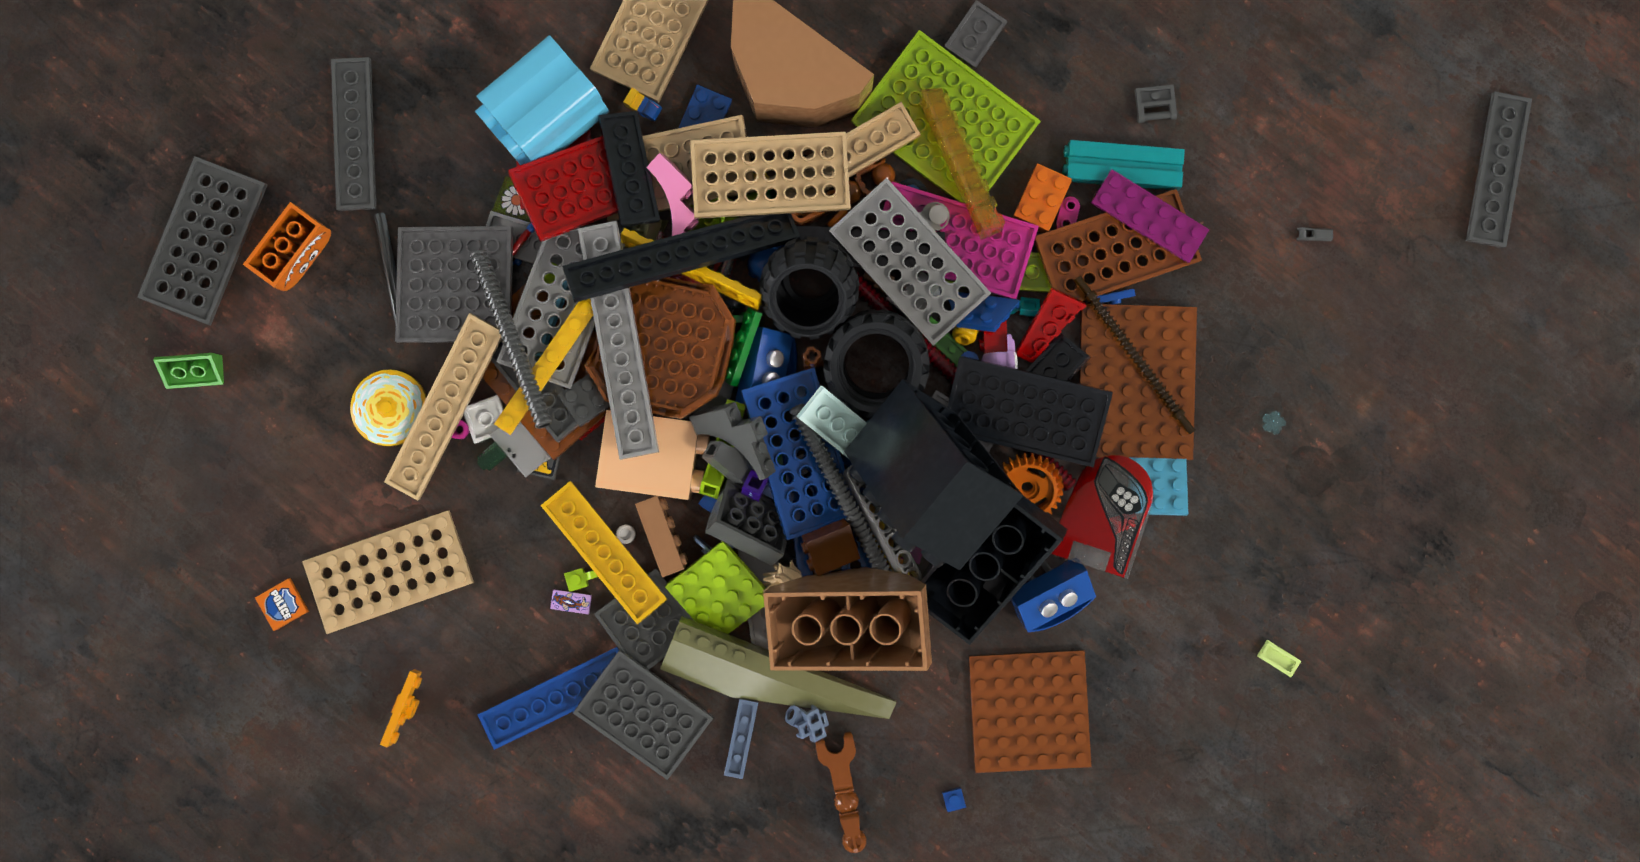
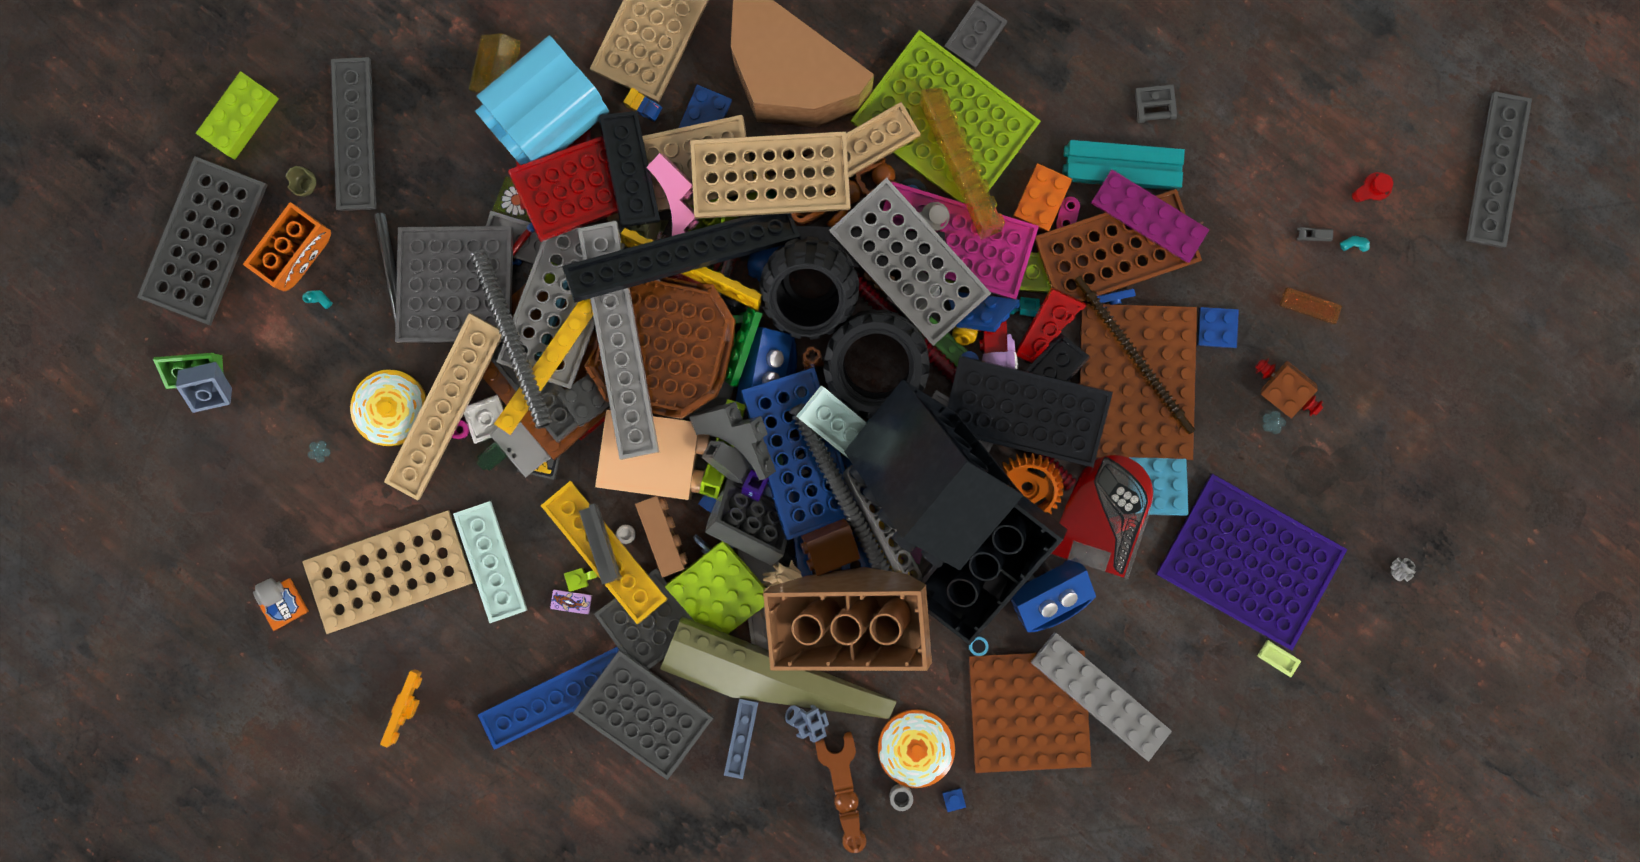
(204, 387): none -> sand blue brick
(237, 115): none -> lime brick
(268, 592): none -> light grey head
(301, 181): none -> olive hair
(317, 296): none -> teal arm
(318, 451): none -> clear light blue plant
(490, 562): none -> light aqua plate
(493, 58): none -> clear yellow slope
(600, 544): none -> dark grey fence
(901, 797): none -> light grey piece
(916, 748): none -> dish
(979, 646): none -> tile
(1101, 696): none -> light grey plate
(1217, 327): none -> blue plate
(1251, 562): none -> dark purple plate
(1288, 388): none -> dark orange brick
(1310, 305): none -> clear orange plate
(1361, 242): none -> teal arm
(1374, 188): none -> red piece
(1403, 569): none -> light grey gear

